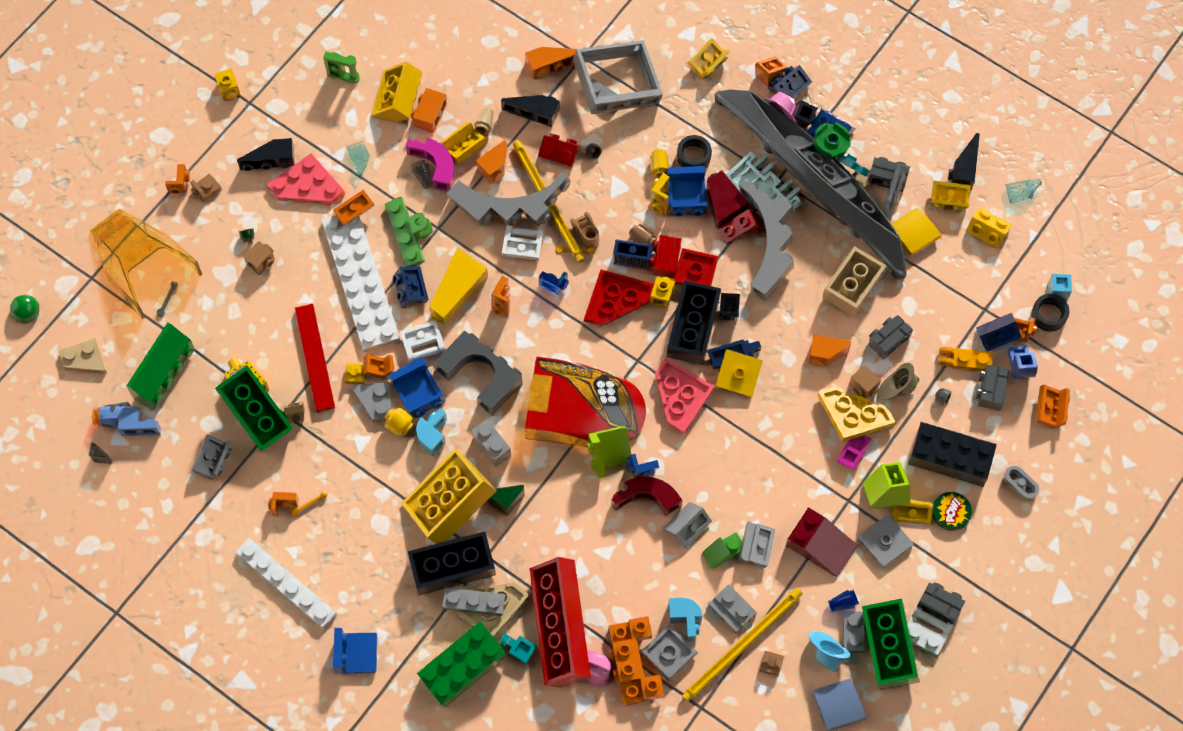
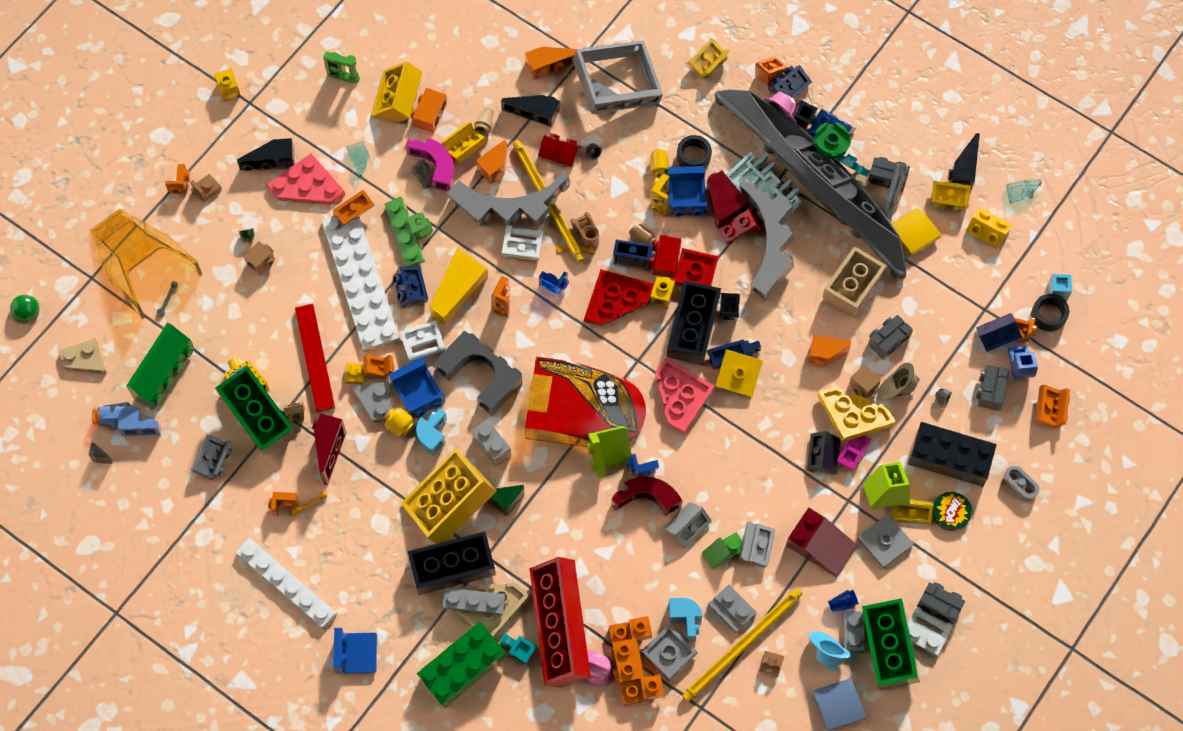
(329, 438): none -> dark red slope
(823, 452): none -> black panel
(965, 358): light orange hinge -> none

